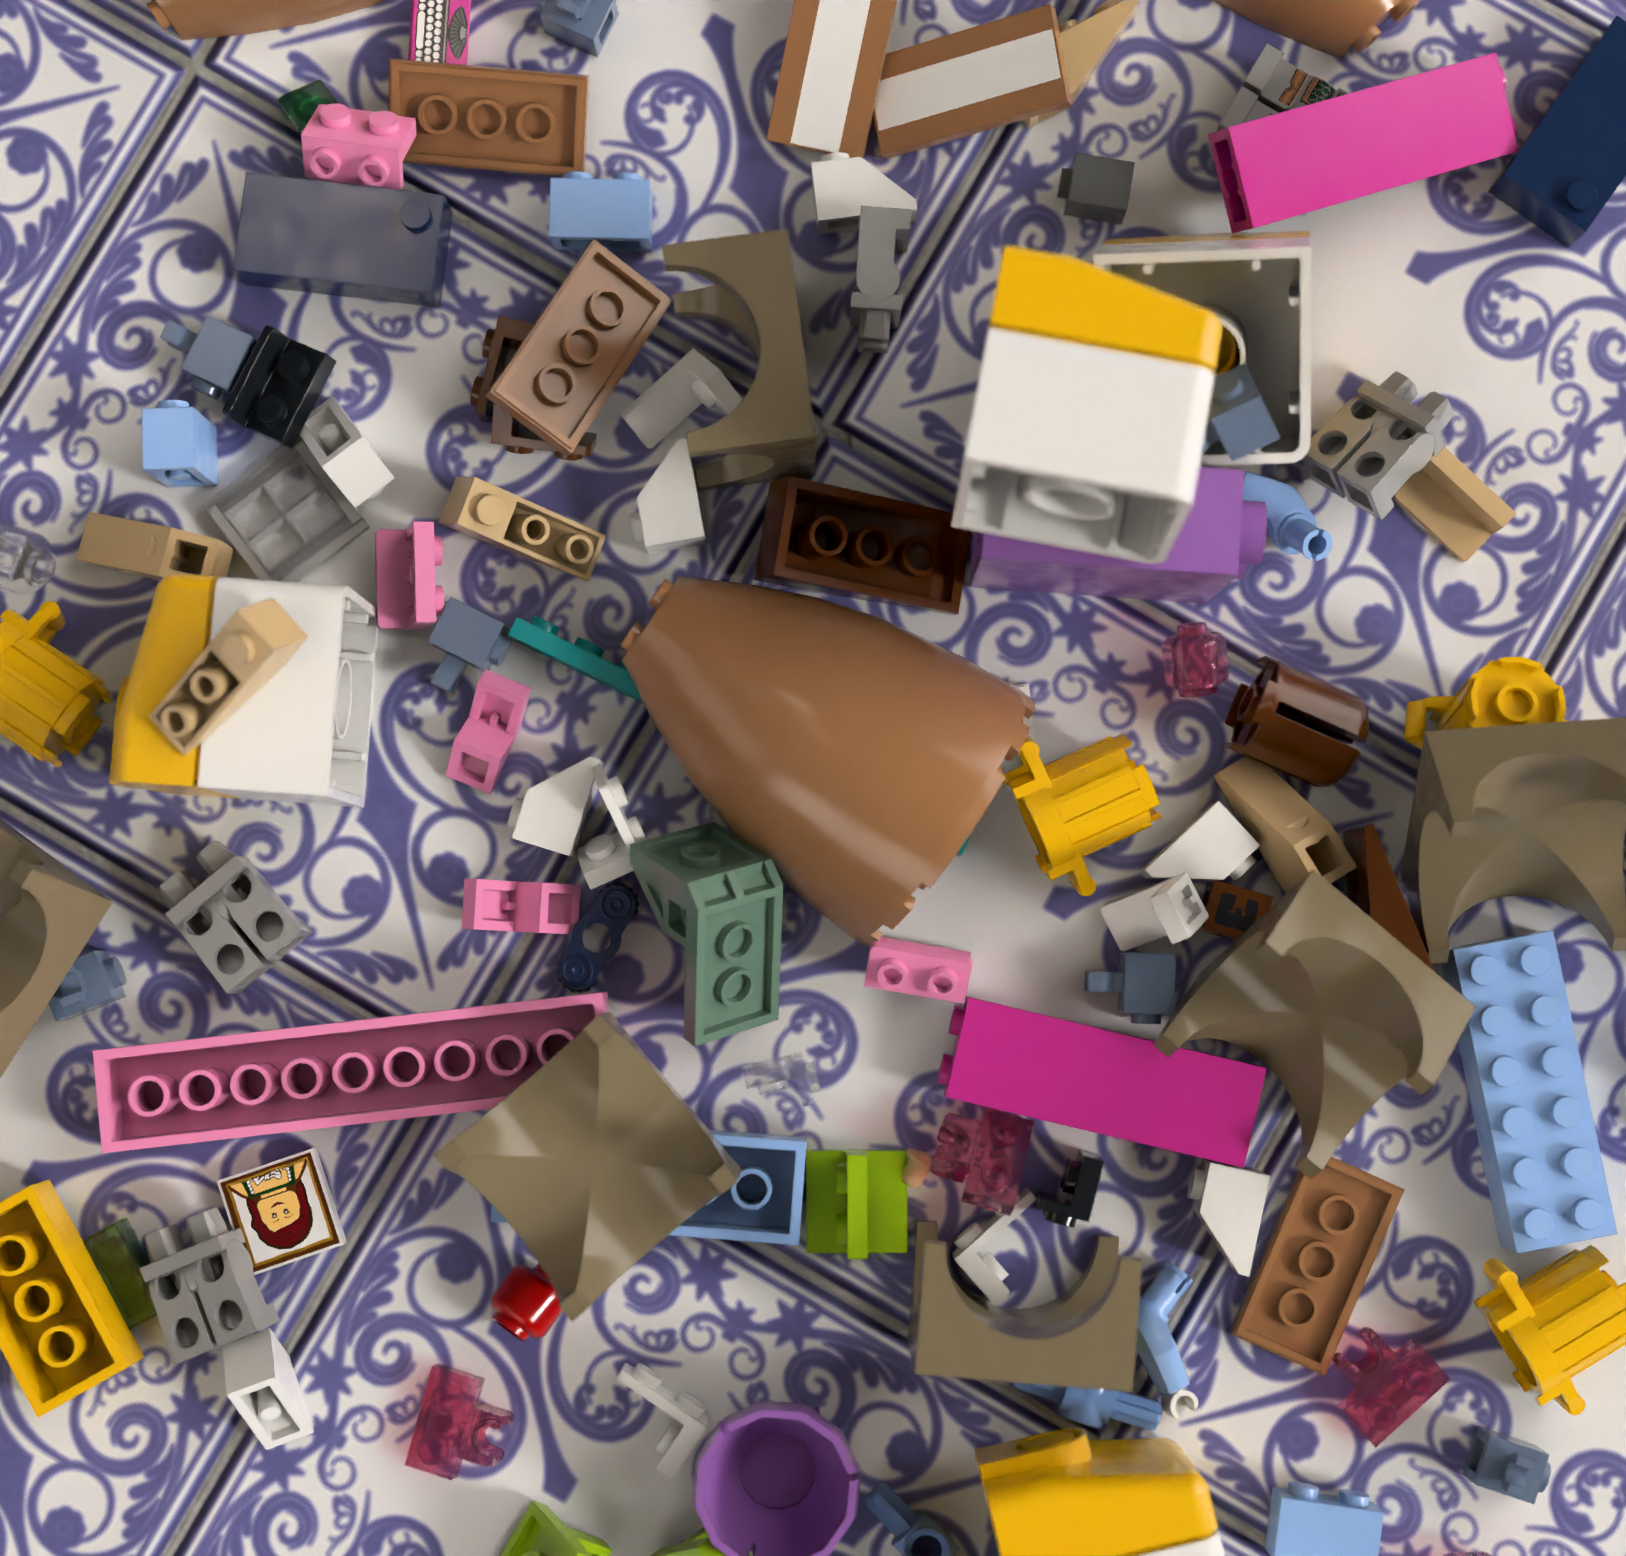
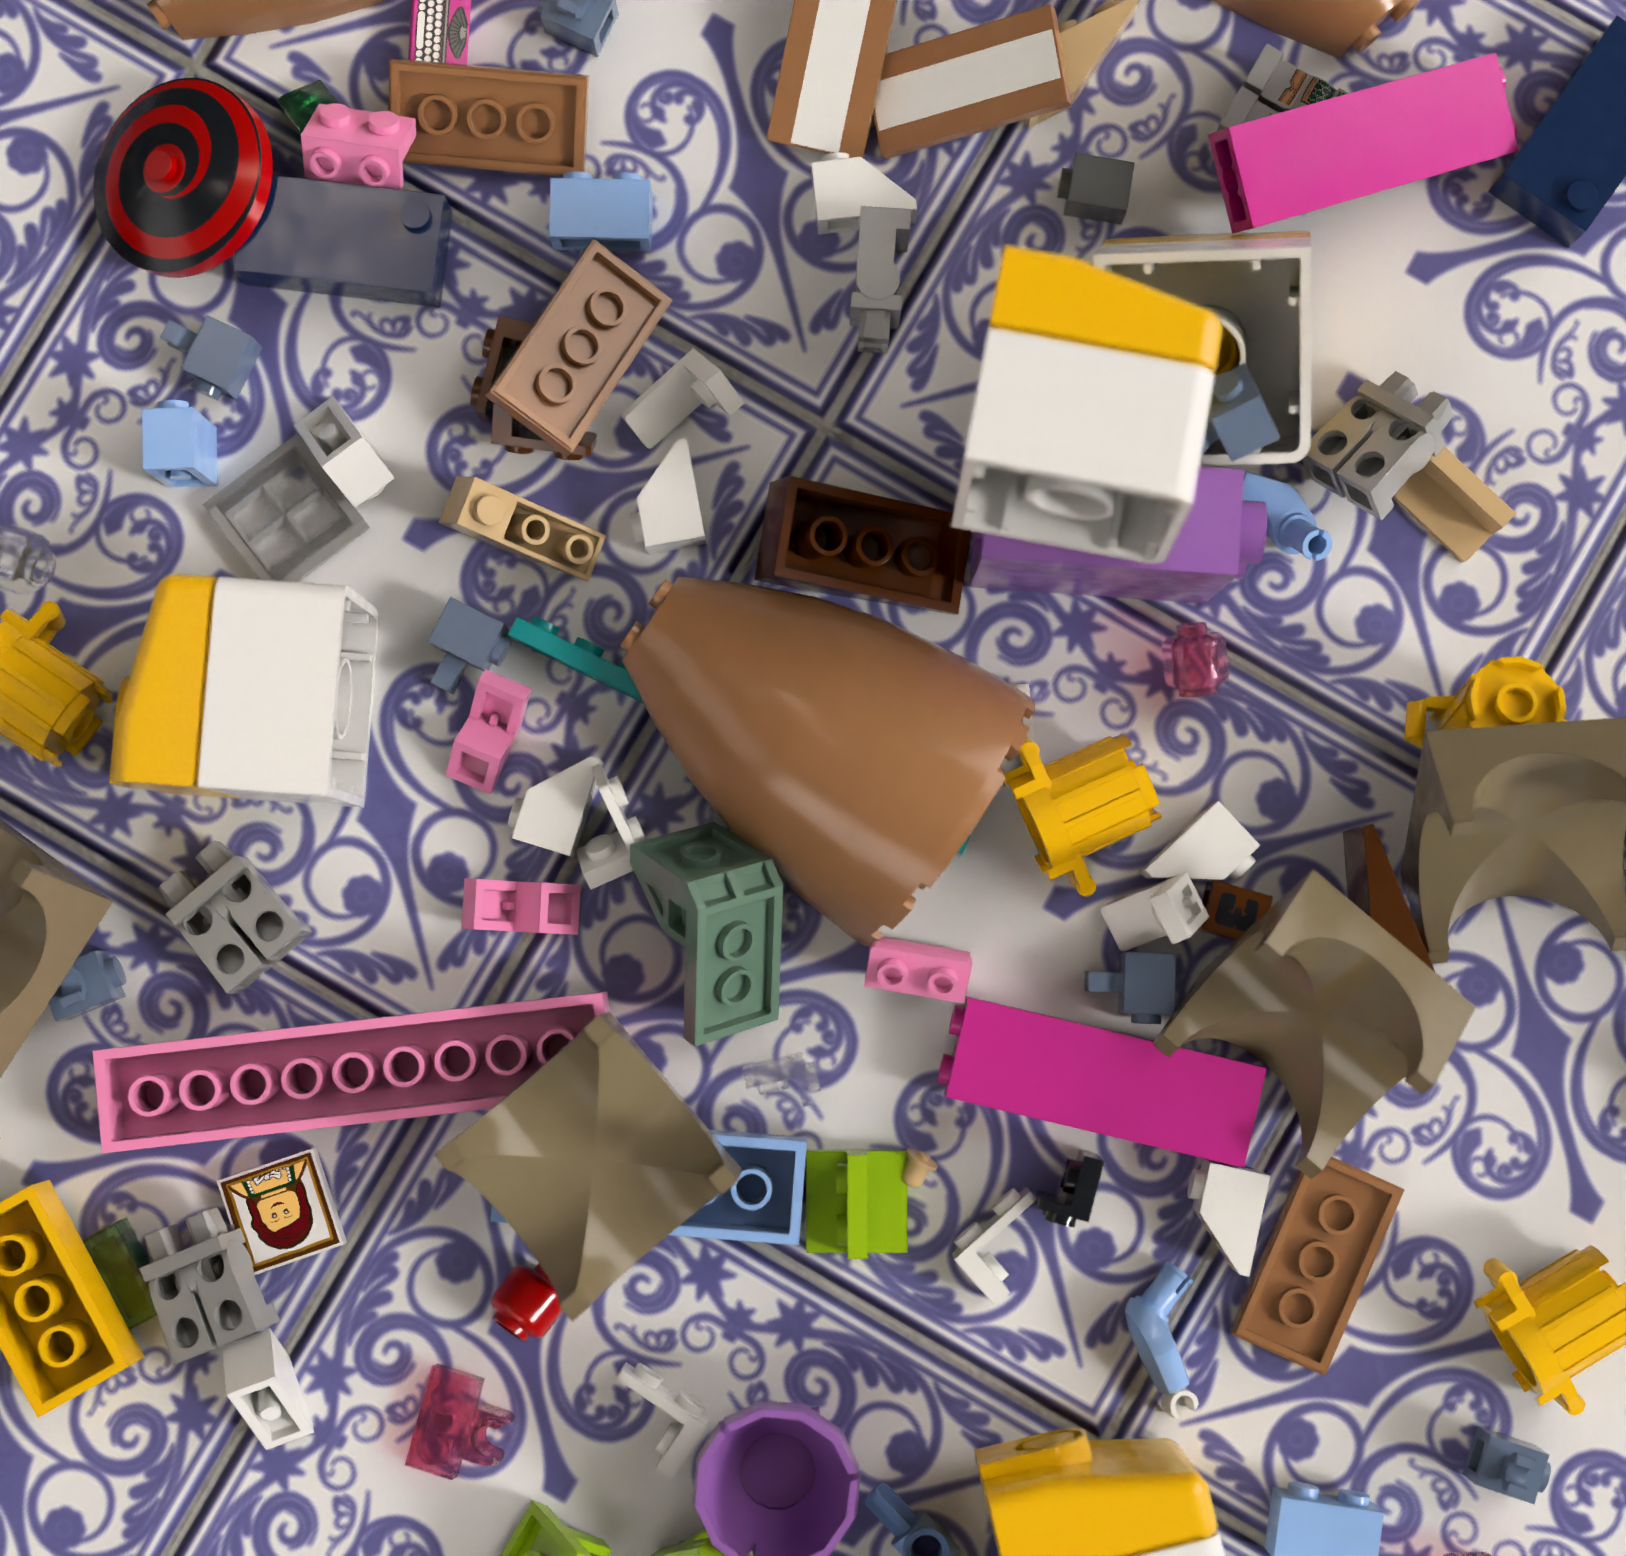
(151, 549): tan slope -> none
(182, 177): none -> dish
(228, 673): tan slope -> none
(278, 387): black bracket -> none
(407, 577): bright pink bracket -> none
(612, 908): dark blue piece -> none
(757, 300): dark tan piece -> none
(986, 1155): clear pink plate -> none
(1069, 1342): dark tan piece -> none
(1097, 1406): medium blue axle -> none
(1289, 829): tan slope -> none
(1297, 724): reddish brown cylinder -> none
(1387, 1385): clear pink plate -> none
(1529, 1094): light blue brick -> none

